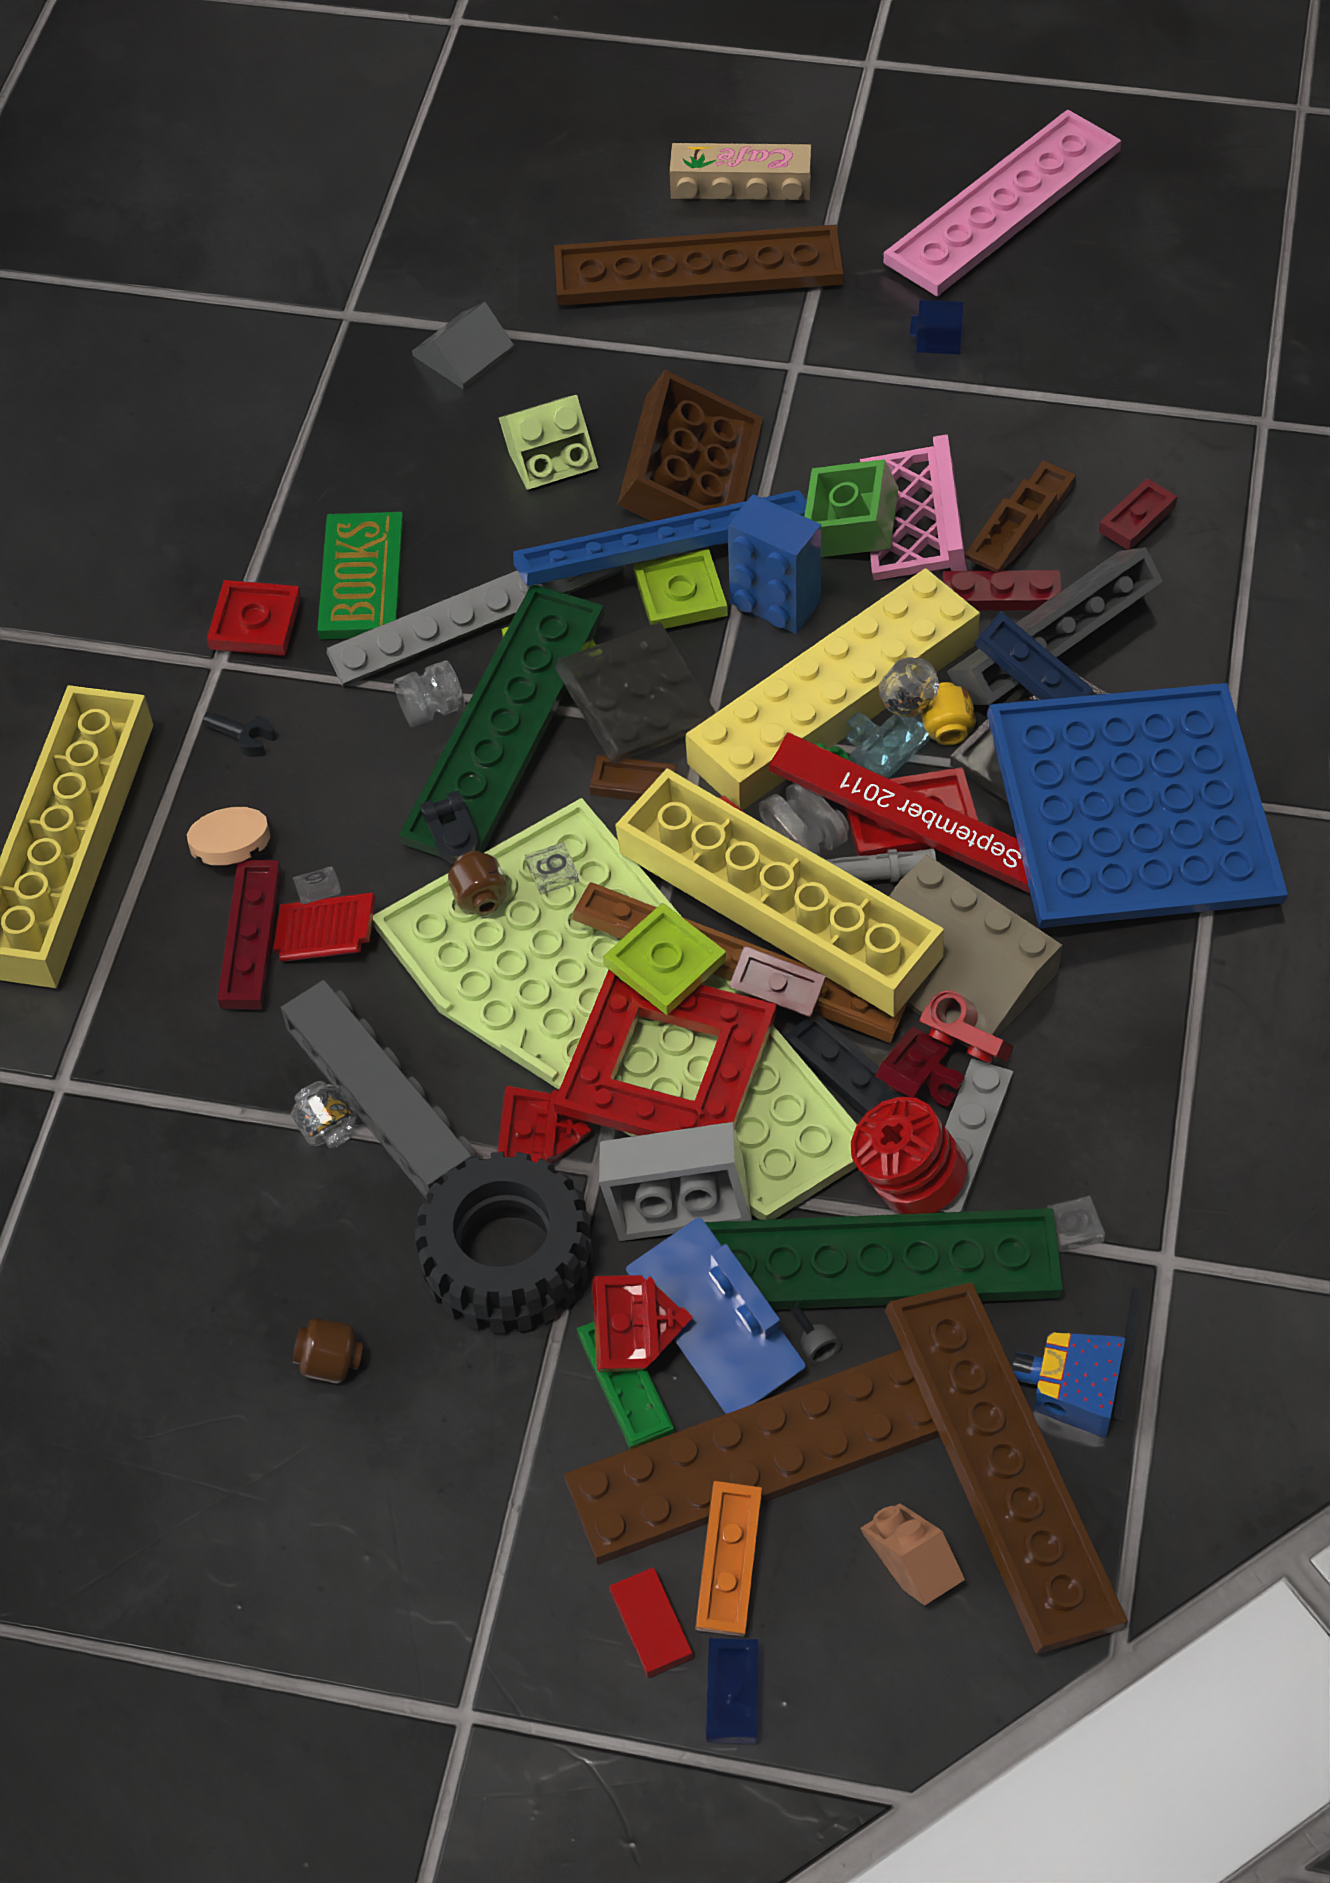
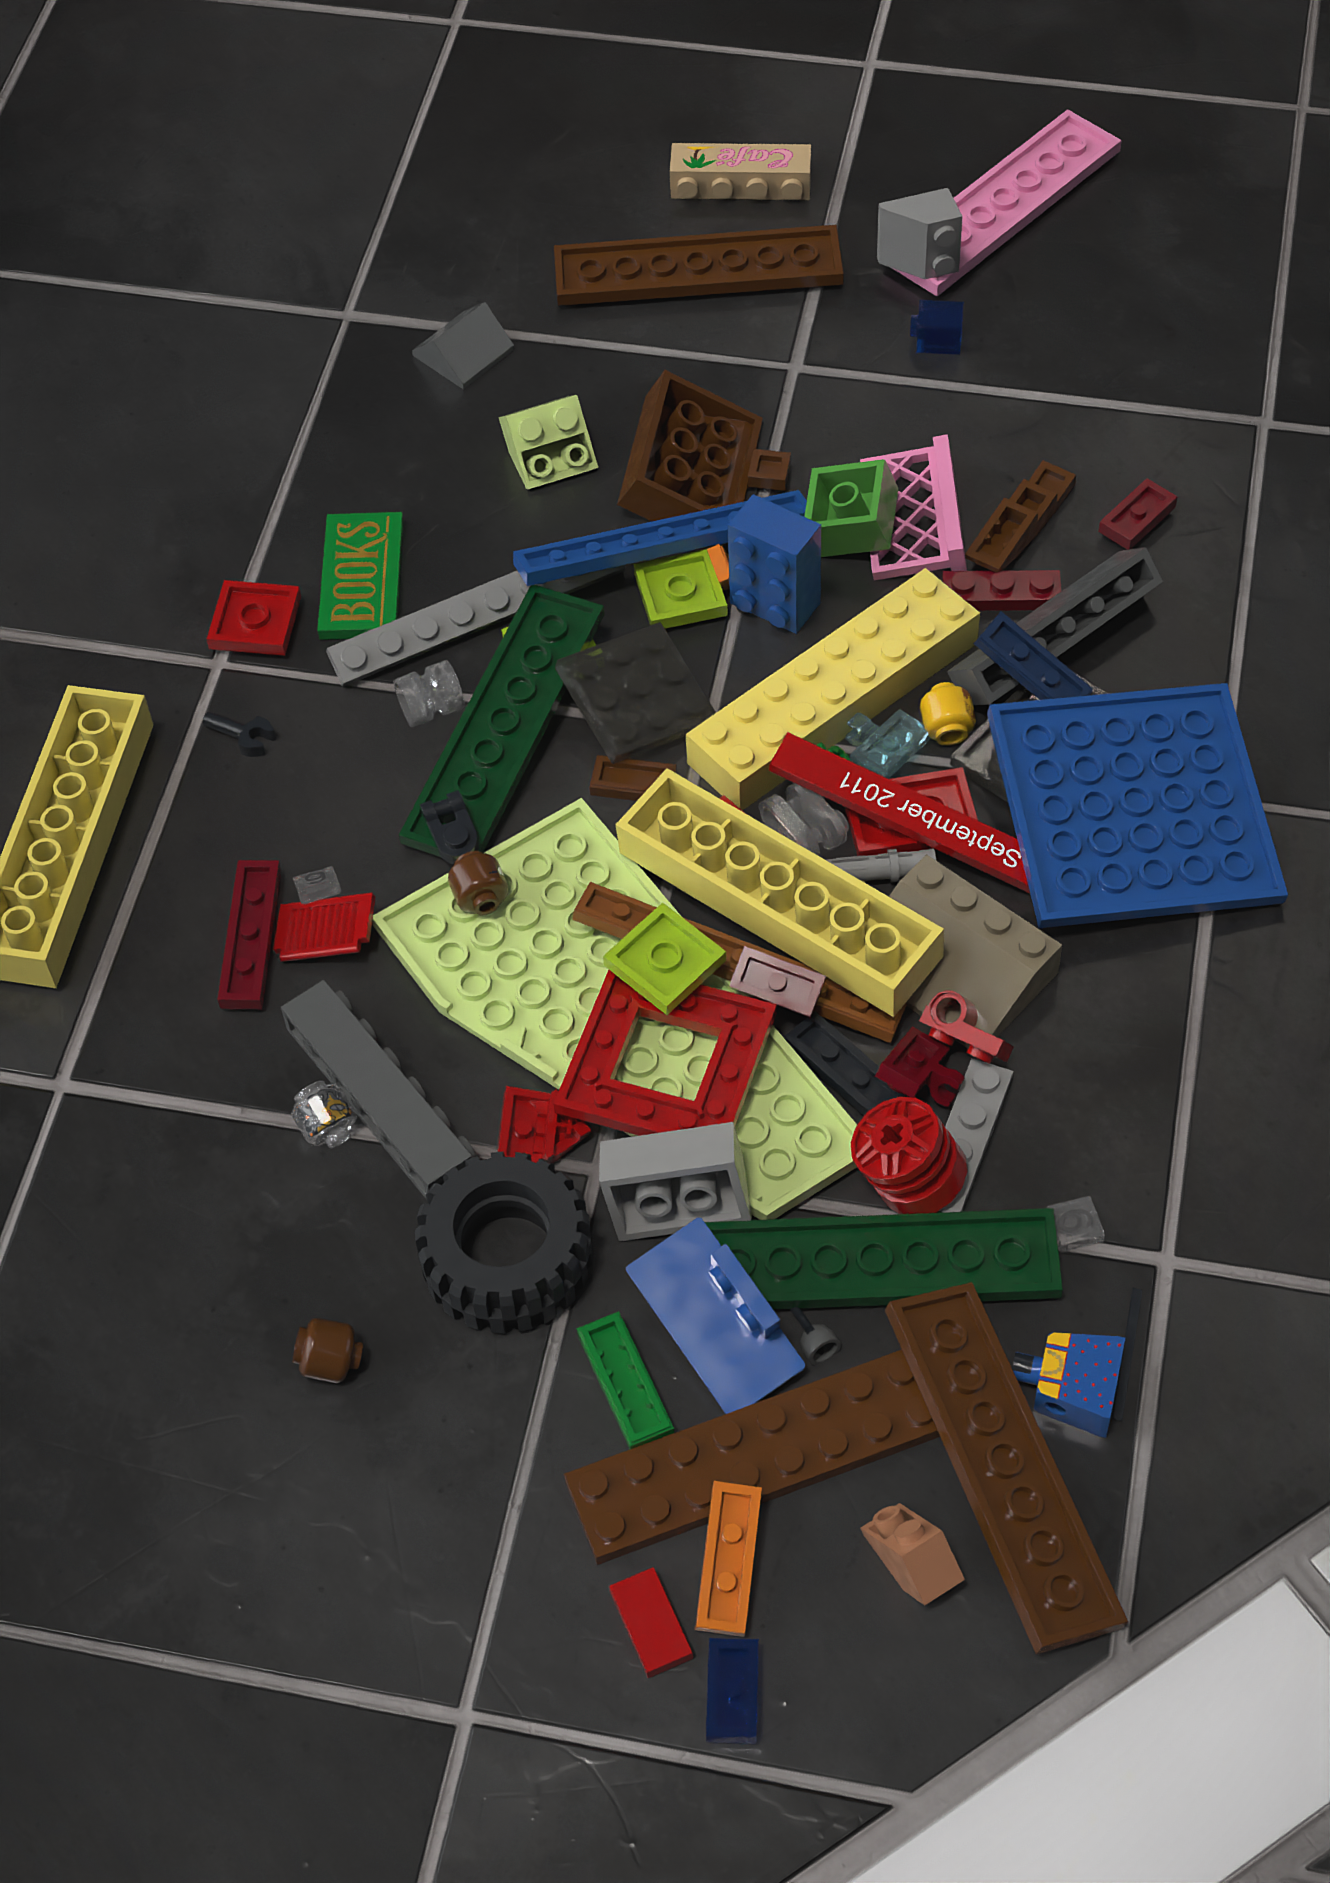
(228, 835): light nougat tile -> none
(552, 868): clear tile -> none
(632, 1322): red slope -> none
(720, 563): none -> orange tile
(769, 469): none -> reddish brown plate
(909, 686): clear head -> none
(920, 234): none -> light grey slope

